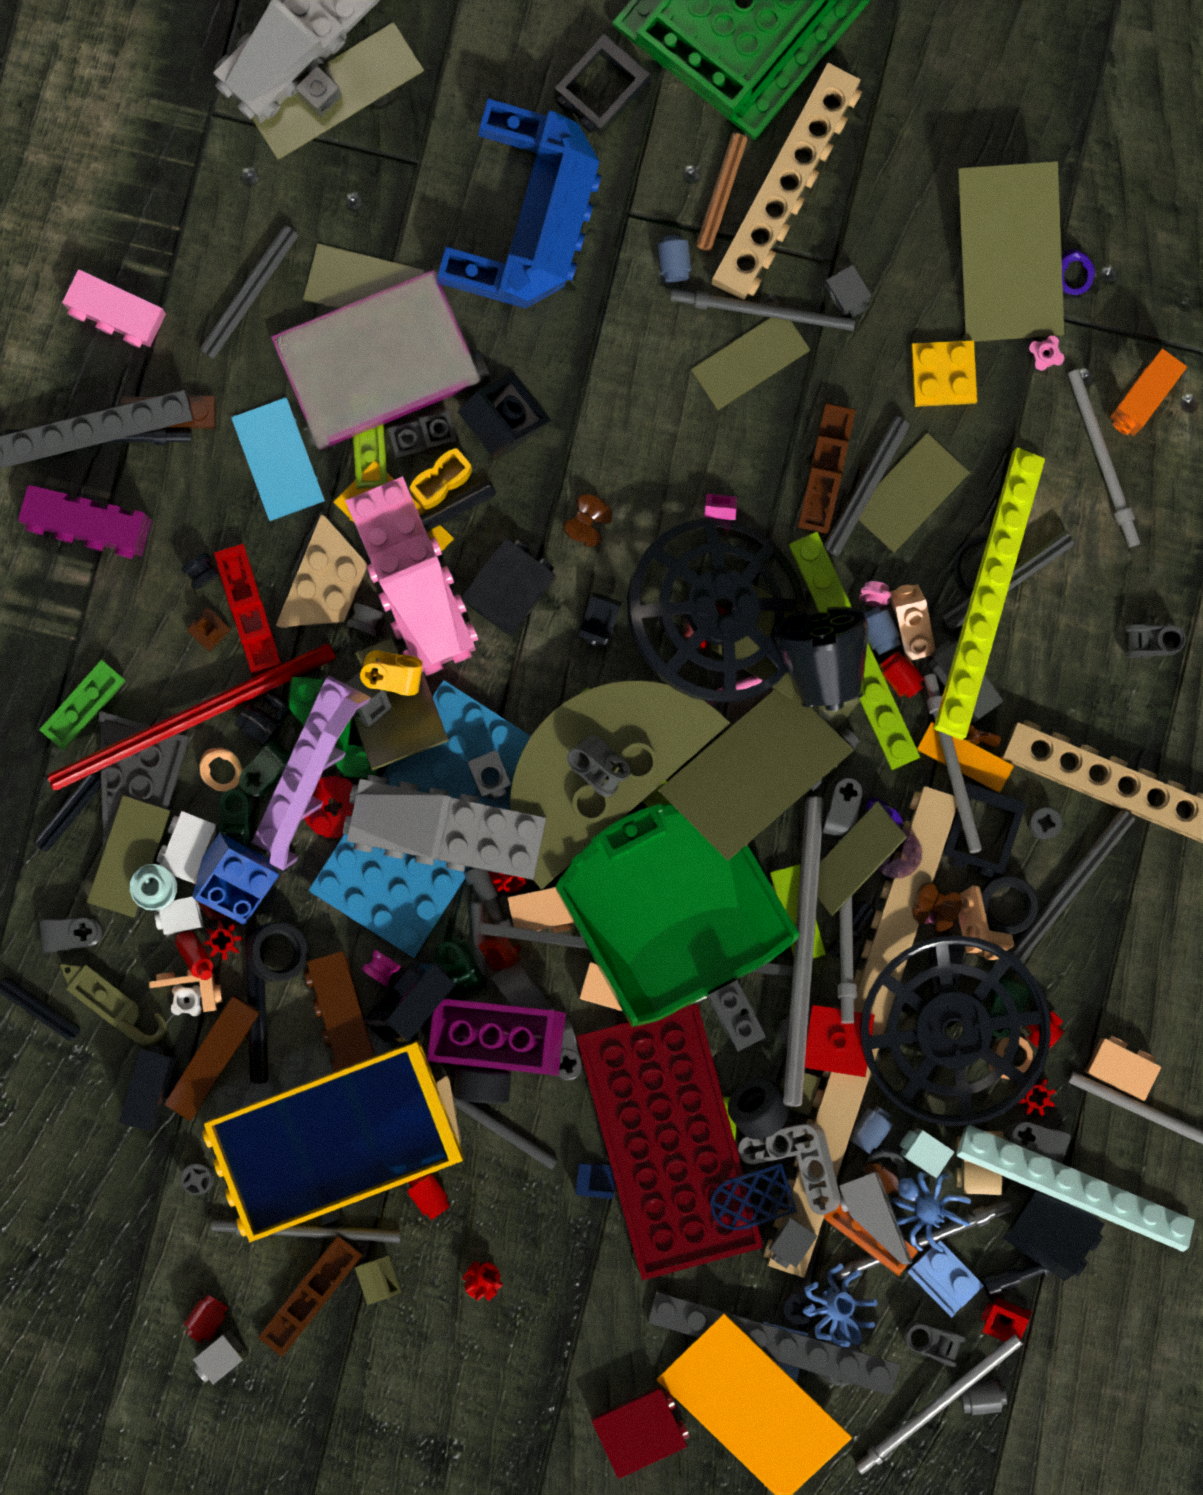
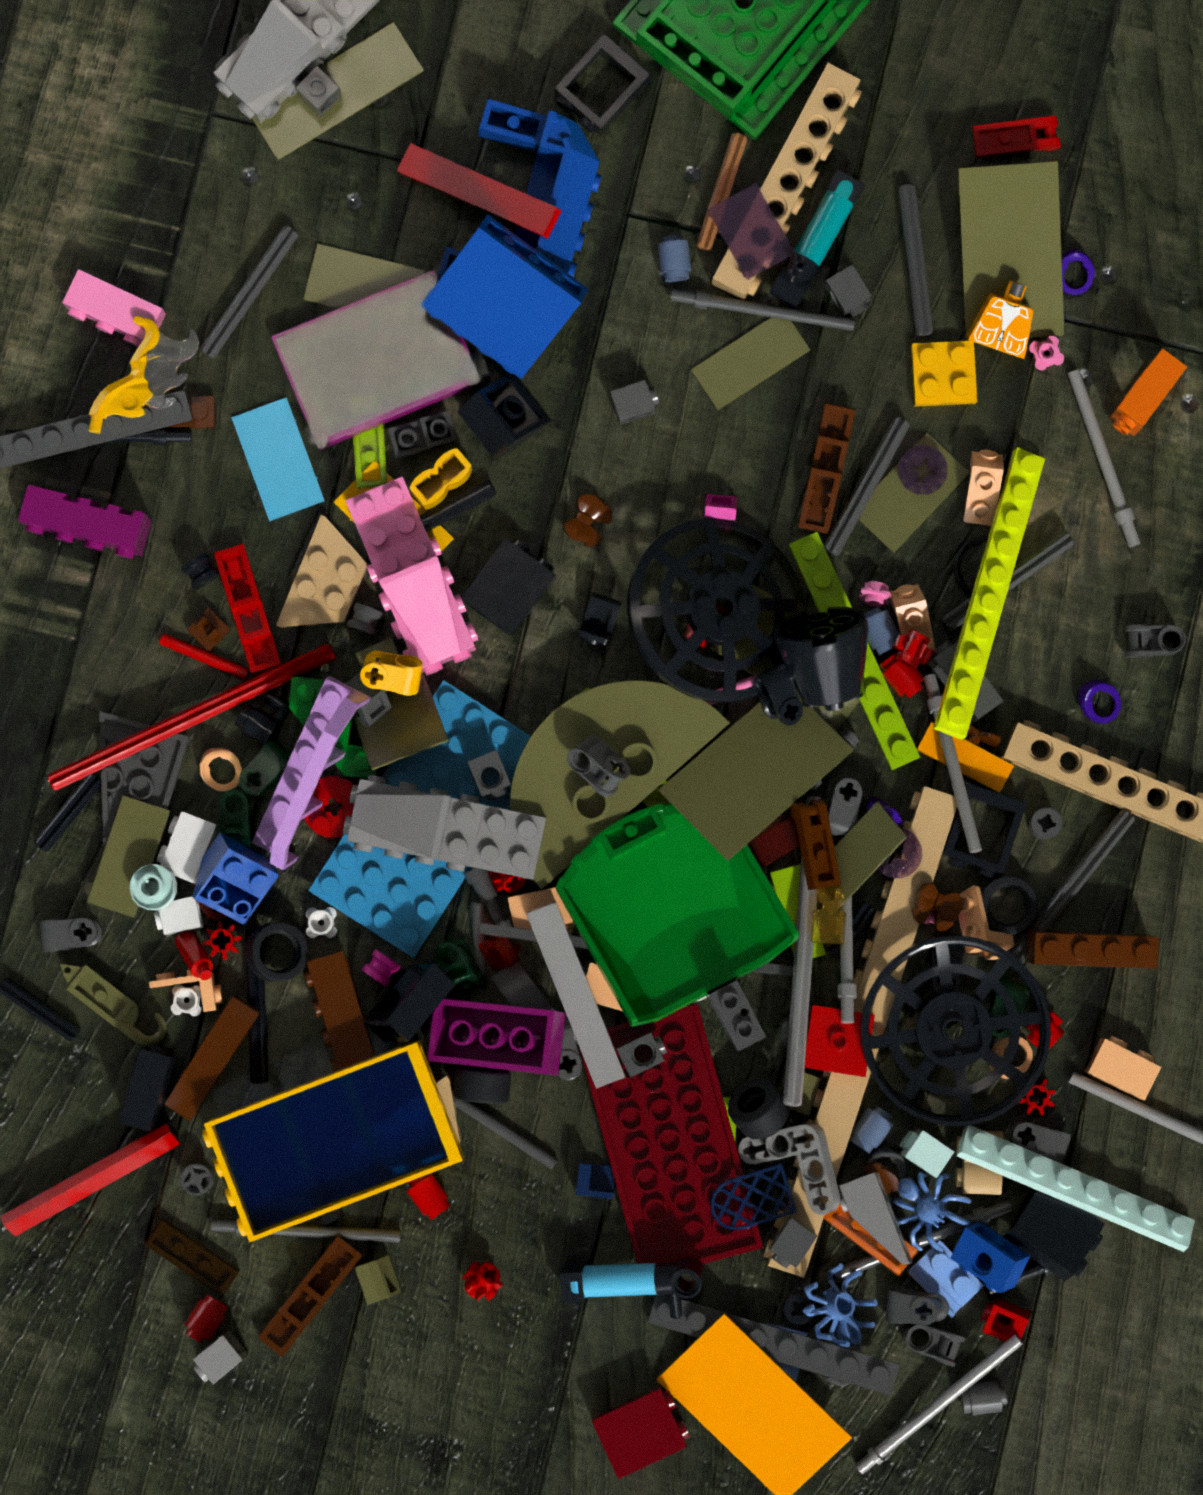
(82, 705): bright green plate -> none
(90, 1180): none -> red tile
(151, 376): none -> piece
(192, 1257): none -> dark brown tile
(204, 656): none -> red bar
(313, 918): none -> white plate
(479, 191): none -> red tile
(504, 297): none -> blue panel
(575, 994): none -> light grey tile
(585, 1281): none -> piece
(627, 1054): none -> dark grey brick
(634, 402): none -> dark grey brick
(751, 231): none -> piece
(775, 842): none -> clear red piece
(778, 694): none -> black piece
(816, 844): none -> reddish brown plate
(817, 238): none -> piece
(829, 923): none -> clear yellow plate
(912, 1306): none -> dark grey piece
(913, 649): none -> red gear
(915, 260): none -> dark grey axle
(935, 463): none -> clear purple gear
(983, 487): none -> light nougat bracket
(1003, 322): none -> light orange torso
(1006, 1258): none -> blue brick
(1015, 137): none -> red plate
(1086, 705): none -> dark purple piece
(1092, 949): none -> reddish brown brick

